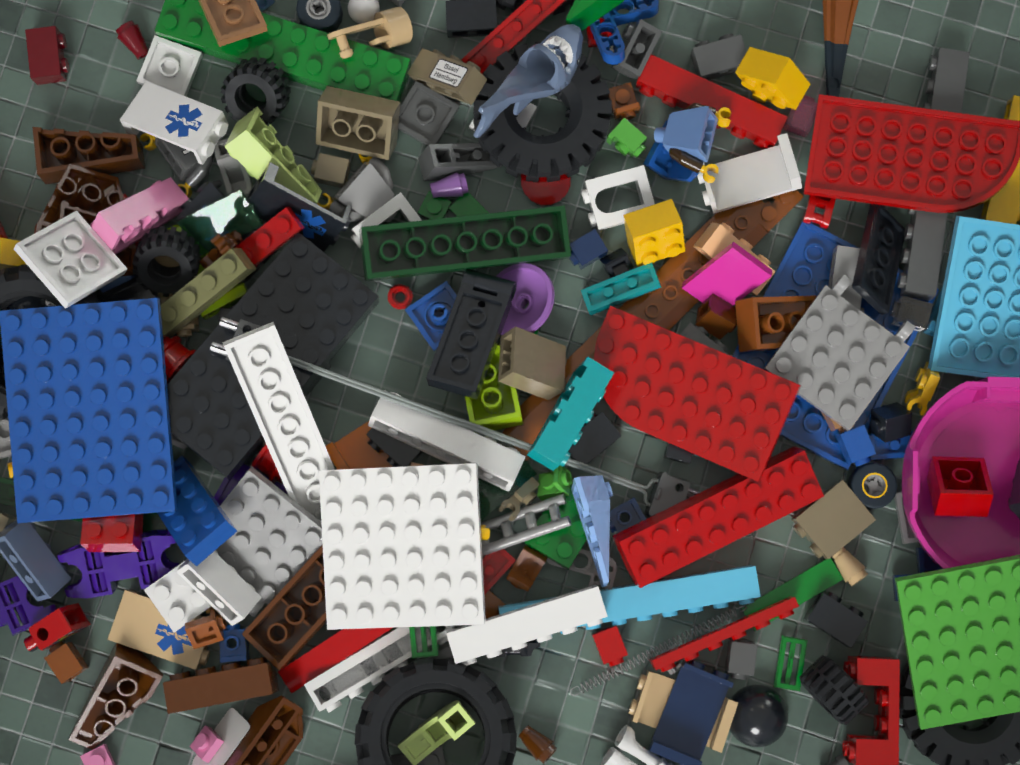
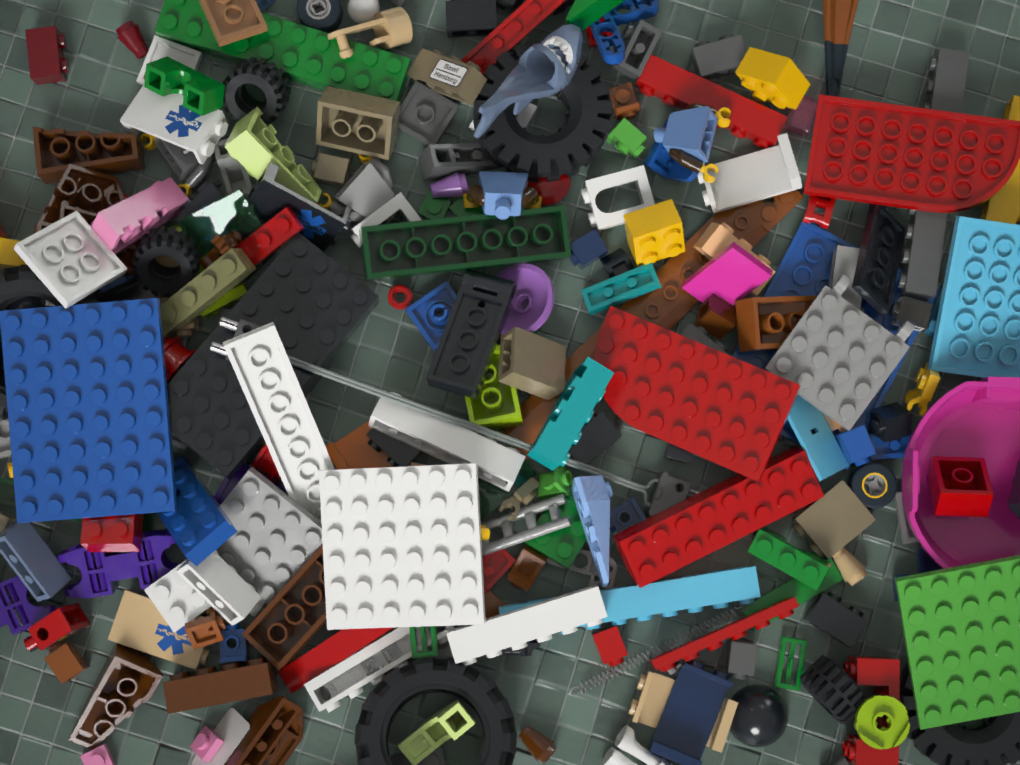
(172, 77): none -> green arch
(502, 194): none -> medium blue torso
(797, 563): none -> green arch
(820, 447): none -> medium azure piece
(866, 723): none -> lime plate

